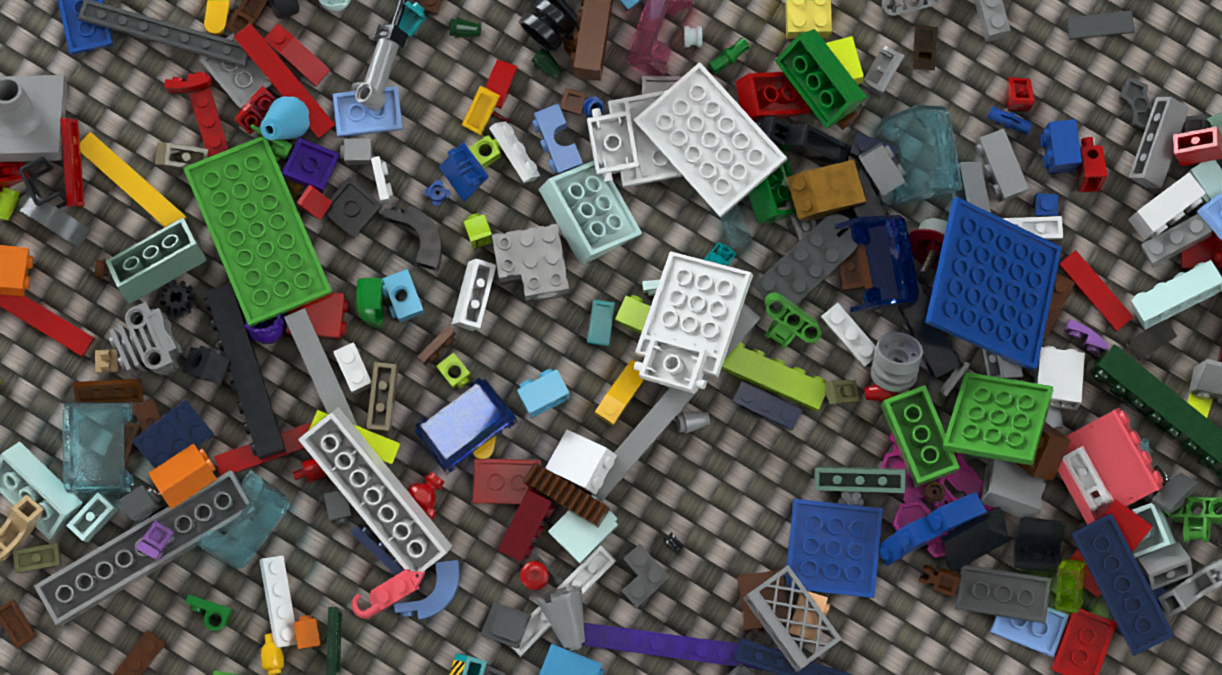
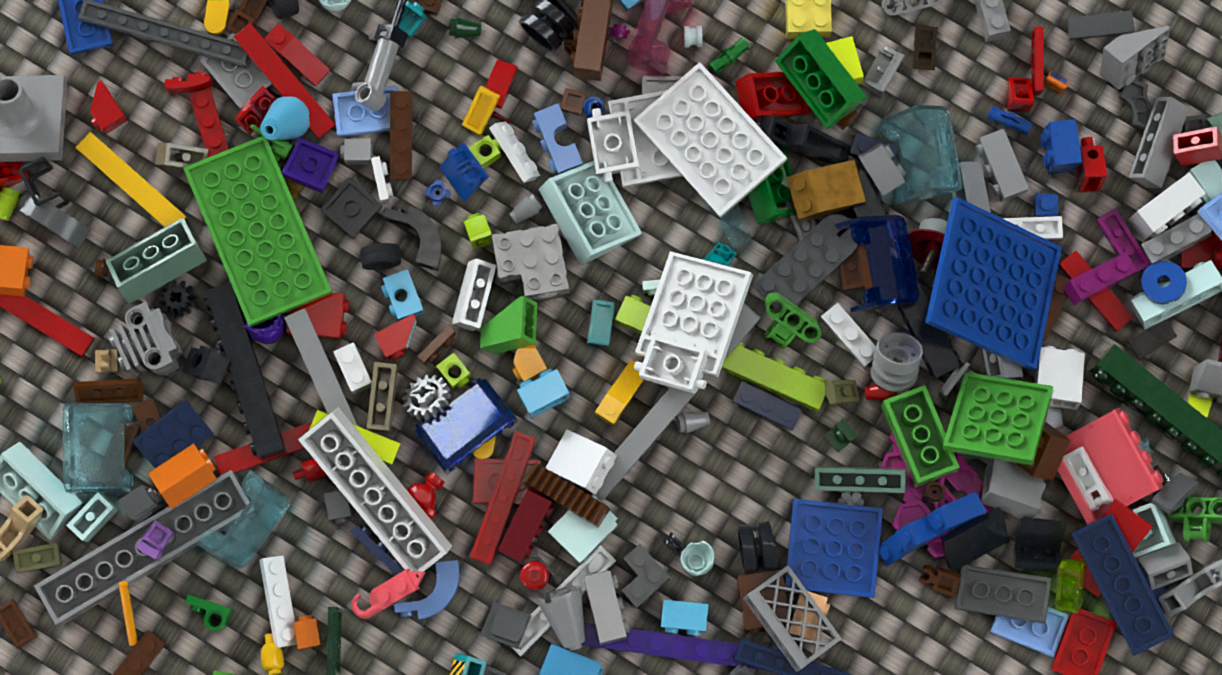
(72, 162): red tile -> none
(105, 110): none -> red slope
(128, 613): none -> light orange bar
(313, 203): red slope -> none
(369, 301): green brick -> none
(380, 256): none -> black tyre
(396, 337): none -> red slope
(401, 135): none -> reddish brown plate
(426, 397): none -> light grey gear
(502, 497): none -> red tile
(511, 327): none -> bright green slope
(526, 208): none -> light grey cone
(528, 363): none -> light orange slope
(545, 62): dark green cone -> none
(606, 607): none -> light grey brick
(619, 31): none -> magenta plate
(684, 616): none -> medium azure brick
(697, 558): none -> light aqua hair
(757, 547): none -> black wheel
(840, 435): none -> dark green bracket
(1037, 60): none -> red tile
(1056, 82): none -> orange slope
(1092, 340): medium lavender slope -> none
(1099, 279): none -> magenta brick
(1122, 239): none -> magenta plate
(1133, 55): none -> light grey slope
(1159, 271): none -> blue tile

